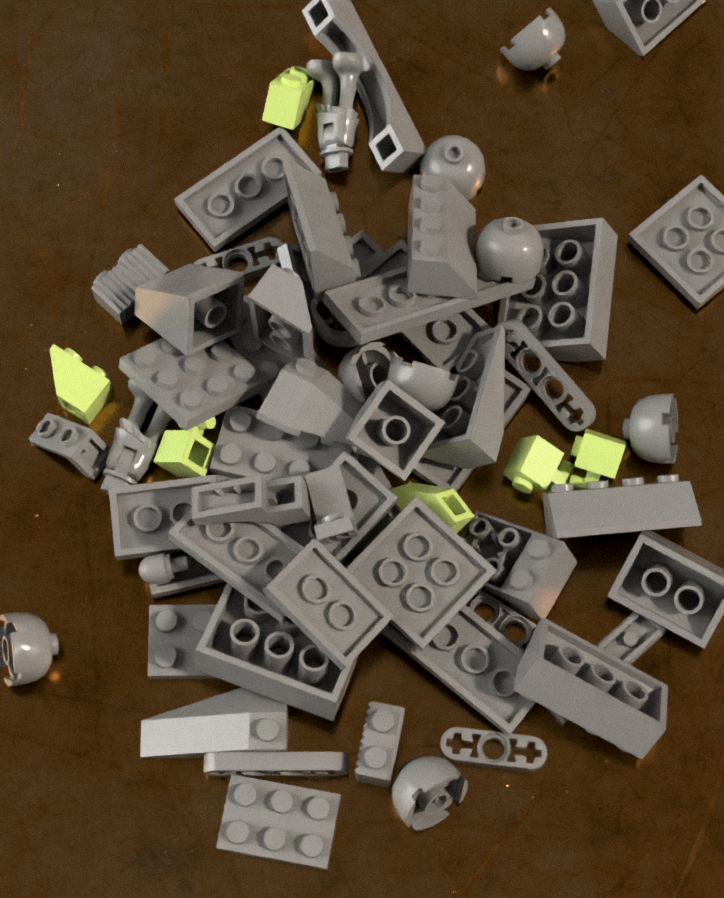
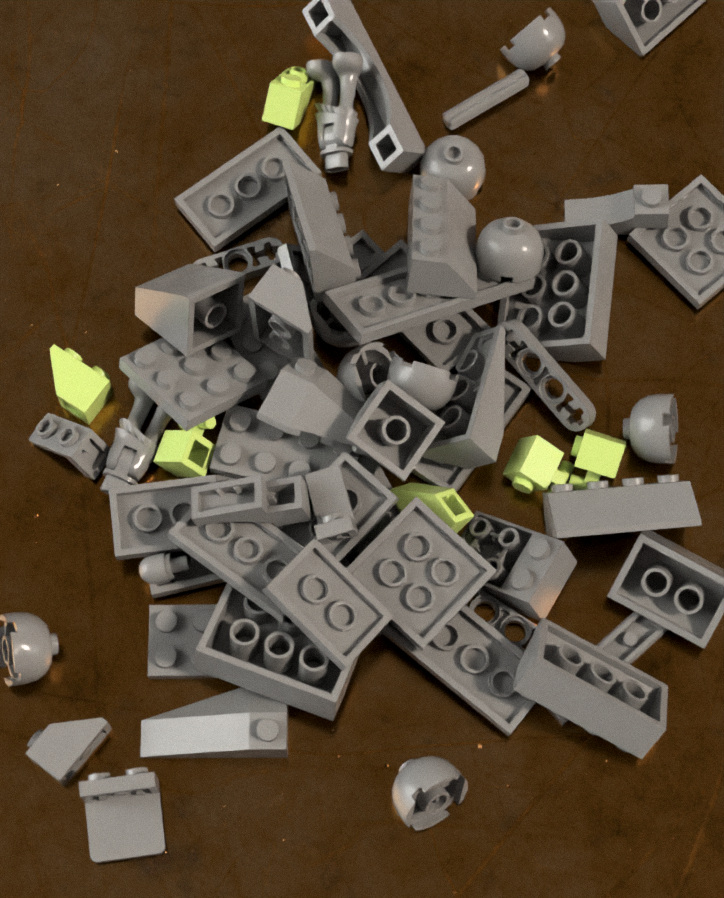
(66, 746): none -> light grey slope
(116, 288): light grey brick -> none
(123, 815): none -> light grey bracket
(275, 763): light grey beam -> none
(278, 822): light grey plate -> none
(379, 744): light grey brick -> none
(485, 99): none -> light grey axle
(519, 760): light grey beam -> none
(636, 208): none -> light grey slope

